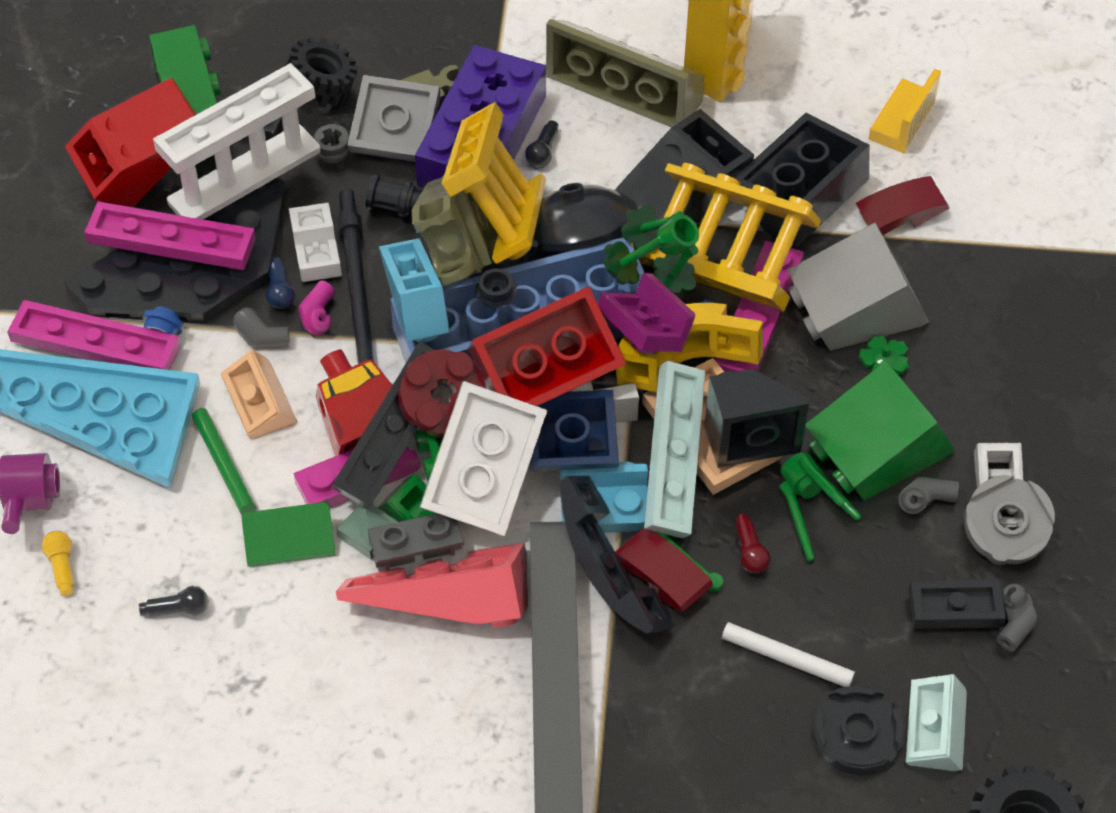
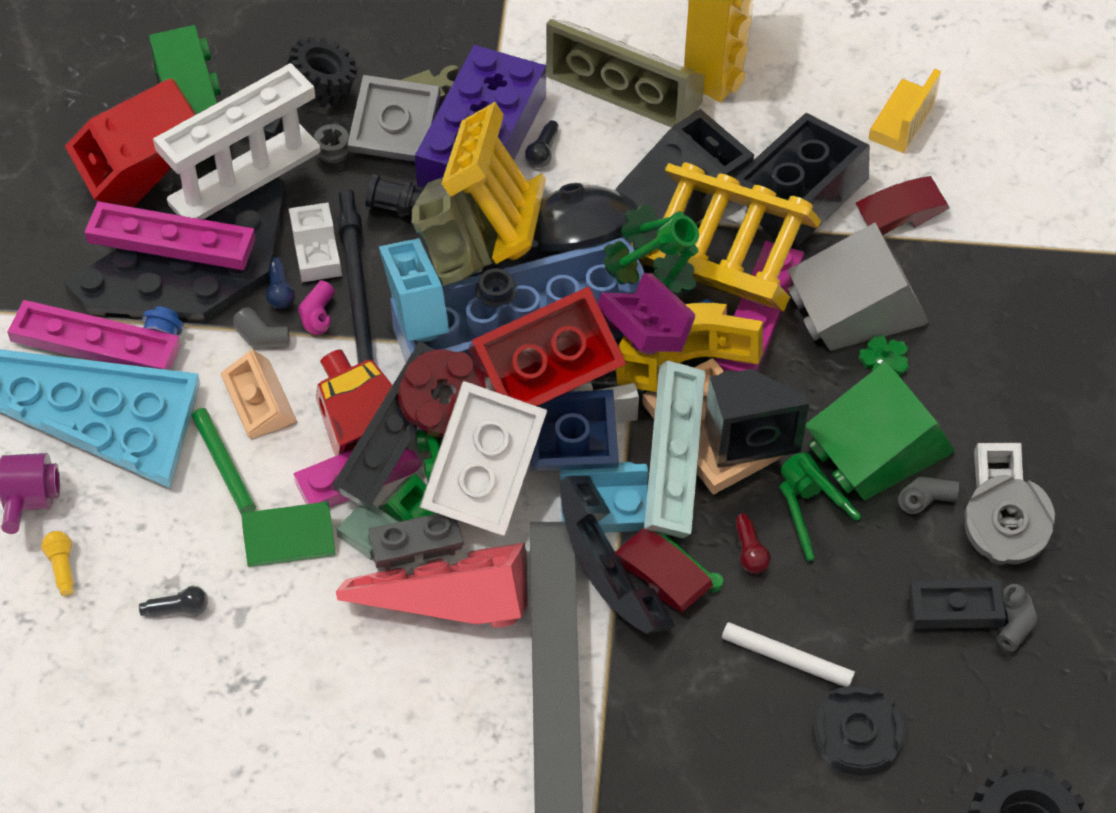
(936, 723): light aqua slope -> none

